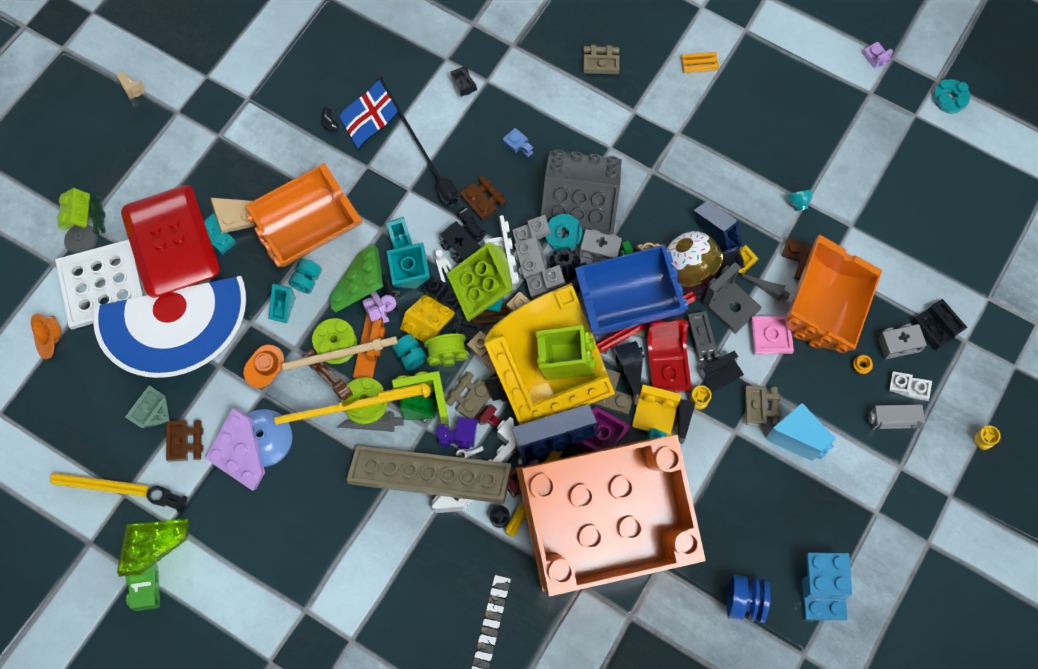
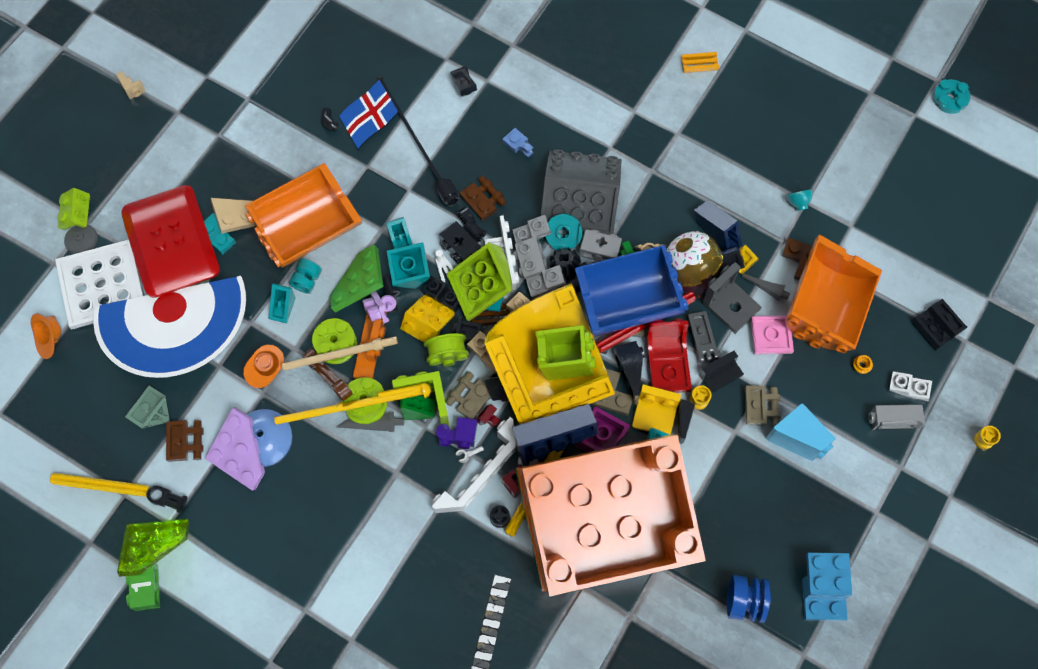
(97, 215): clear green pin -> none
(409, 352): teal wheel -> none
(430, 474): dark tan plate -> none
(601, 63): dark tan plate -> none
(877, 55): lavender bracket -> none
(901, 341): light grey brick -> none

